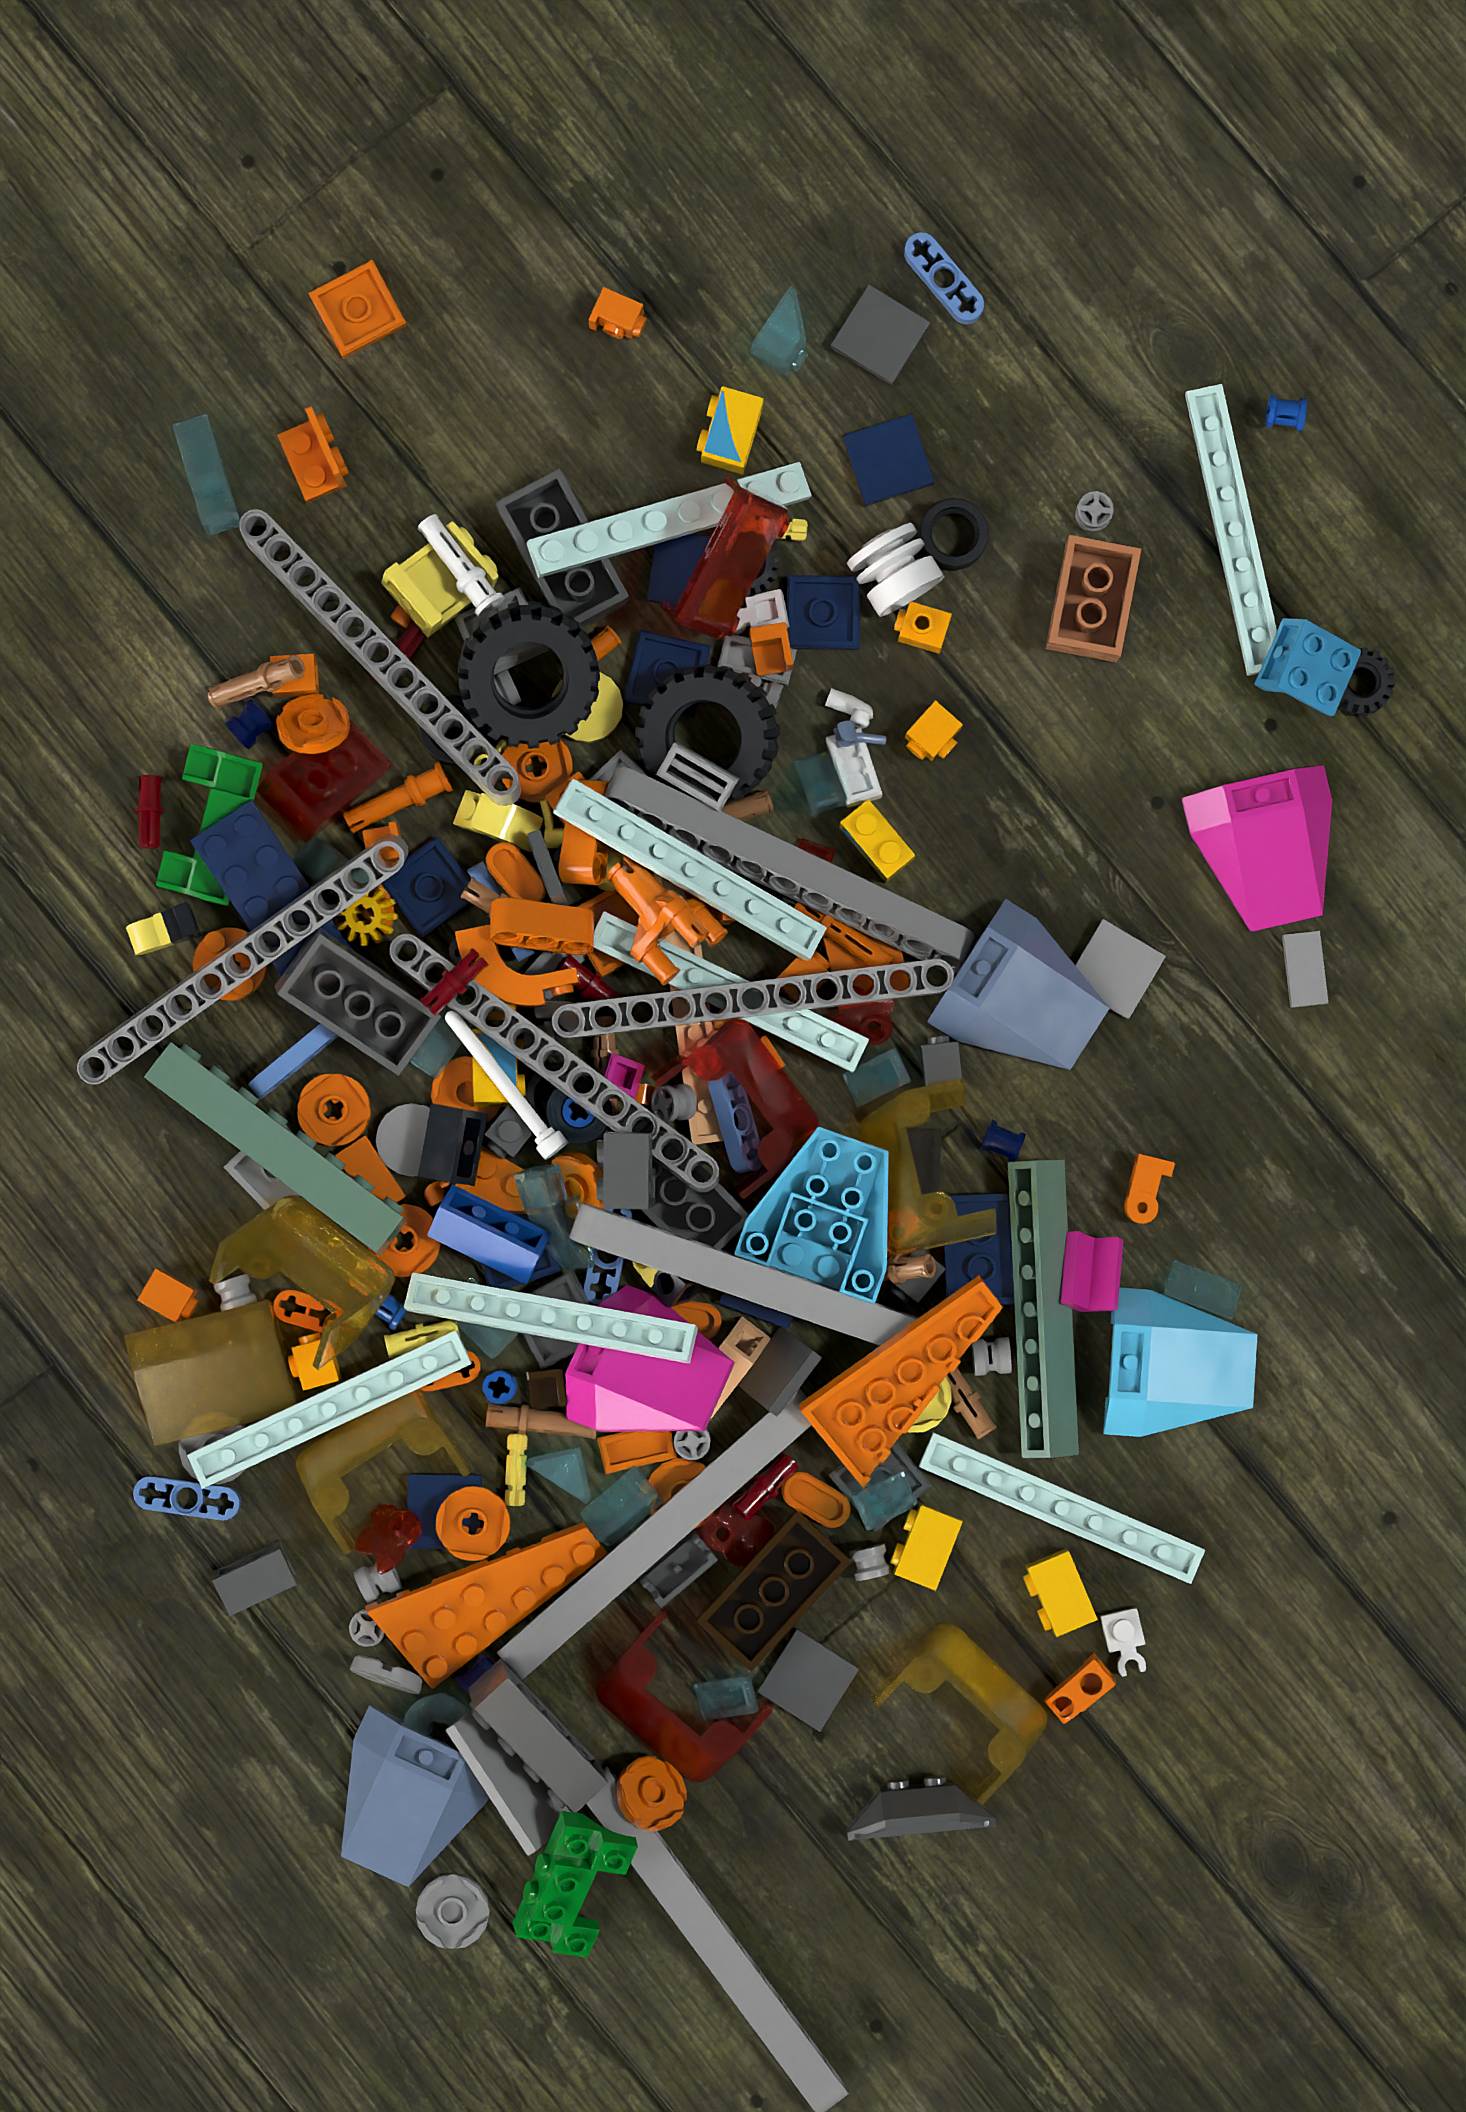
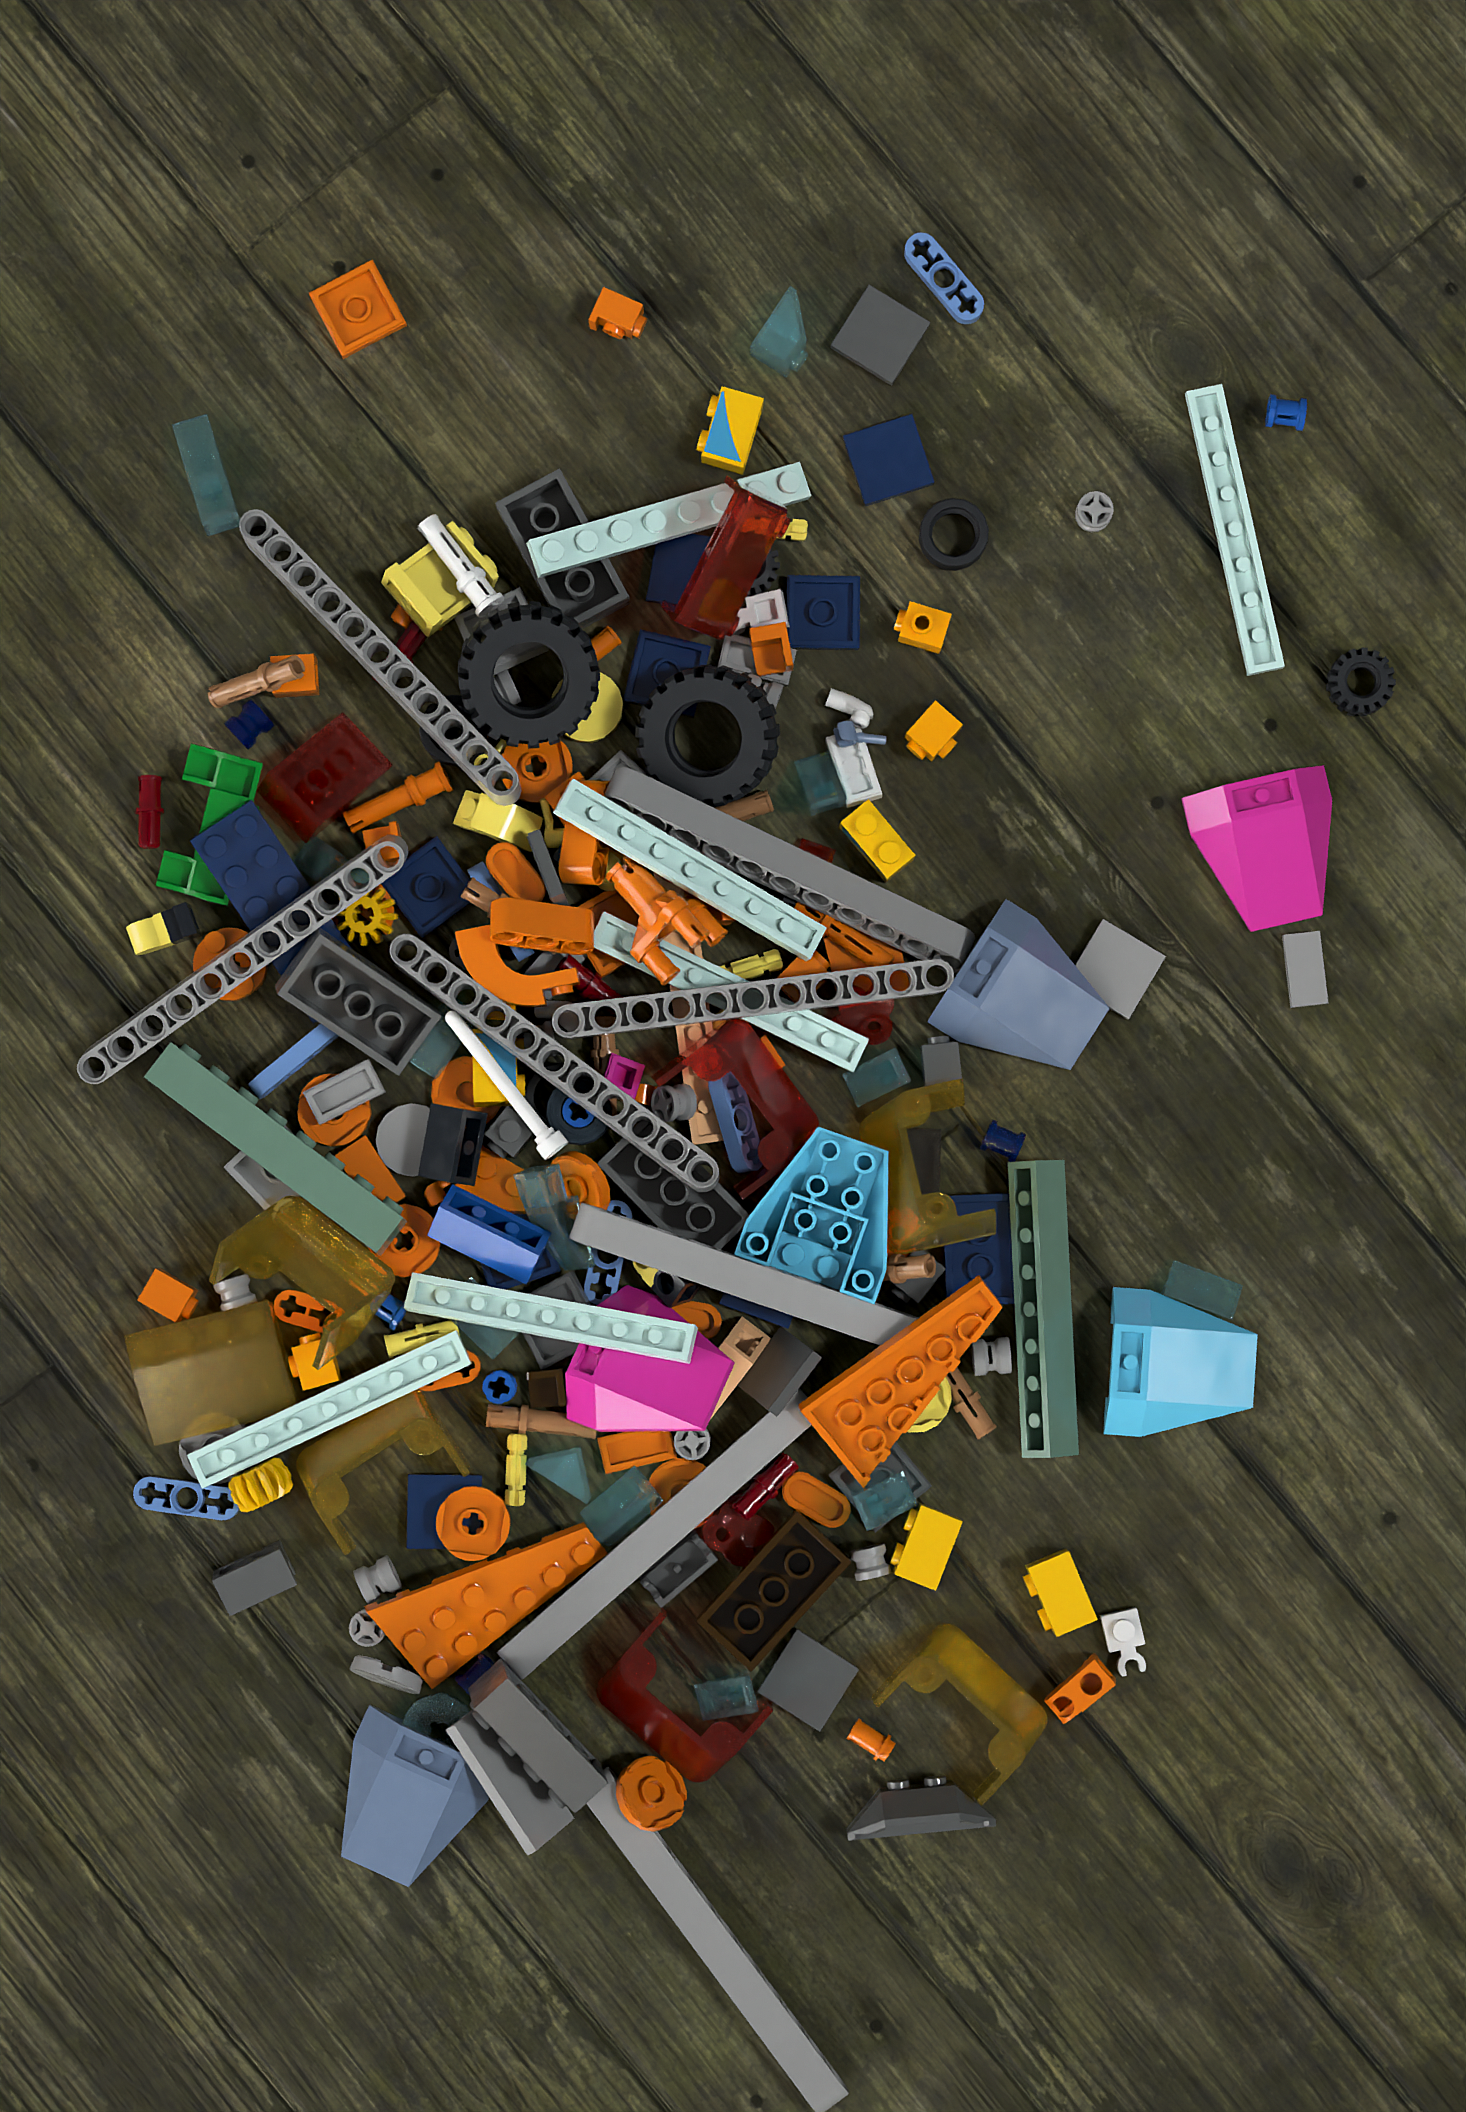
(260, 1484): none -> yellow gear
(313, 462): orange bracket -> none
(313, 724): orange tile -> none
(344, 1092): none -> light grey tile
(389, 1536): clear red plate -> none
(452, 1911): light grey tile -> none
(454, 982): dark red pin -> none
(563, 1880): green bracket -> none
(627, 1171): dark grey brick -> none
(705, 764): light grey tile -> none
(754, 966): none -> light yellow axle
(871, 1740): none -> orange pin
(895, 569): white wheel -> none
(1062, 1508): light aqua plate -> none
(1091, 1272): dark pink panel -> none
(1093, 598): nougat brick -> none
(1140, 1199): orange leg -> none
(1308, 665): dark azure bracket -> none

